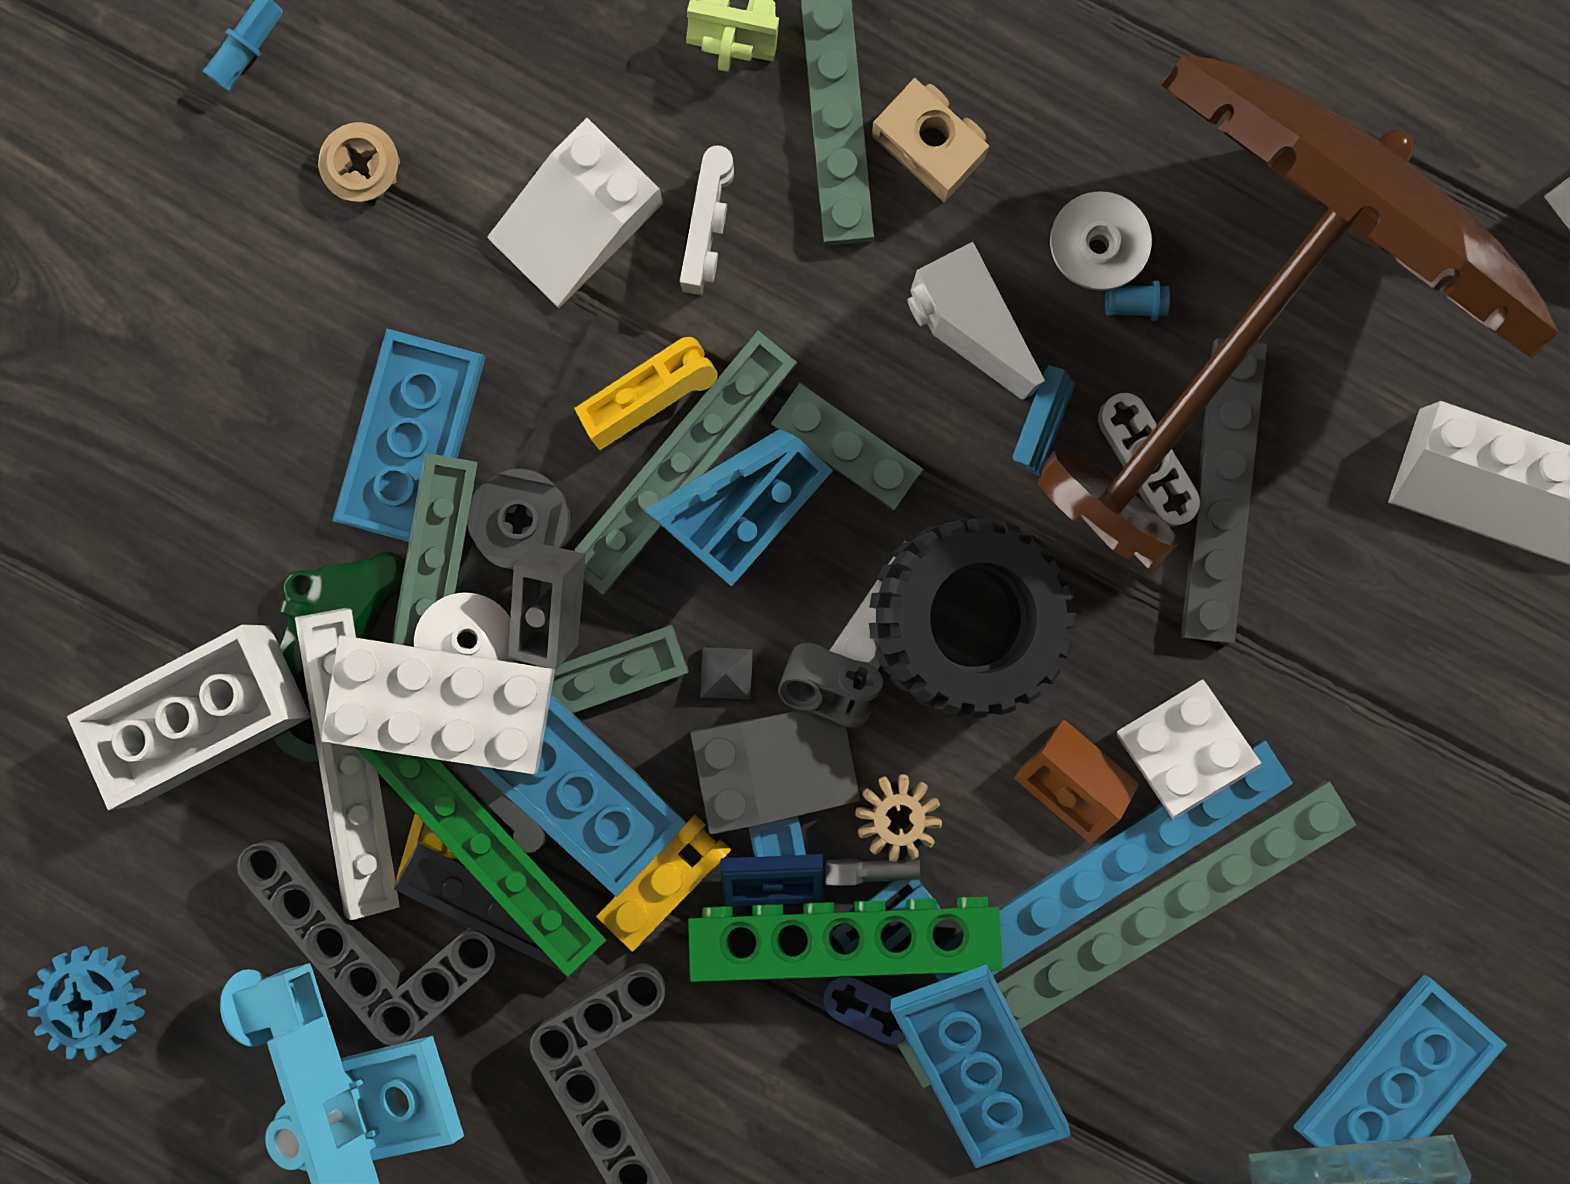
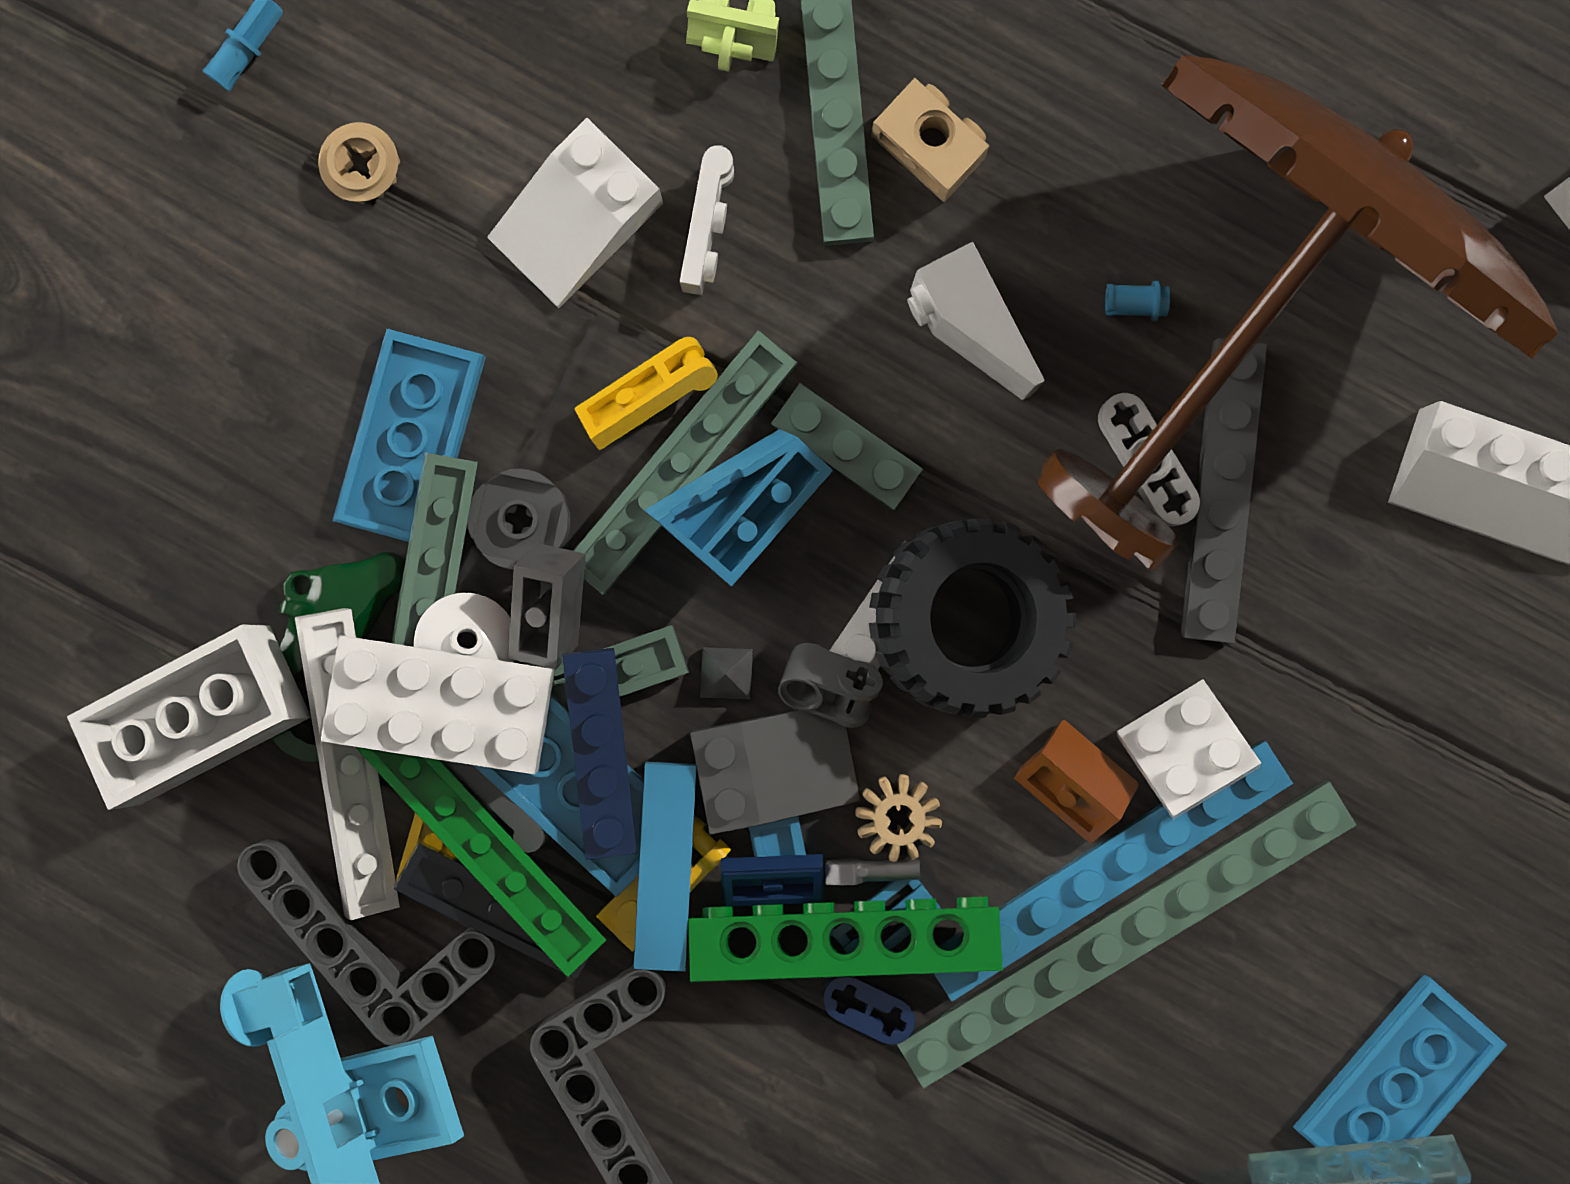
(82, 1025): dark azure gear -> none
(599, 753): none -> dark blue plate
(665, 866): none -> dark azure tile
(980, 1066): dark azure tile -> none
(1044, 420): dark azure tile -> none
(1107, 219): white dish -> none

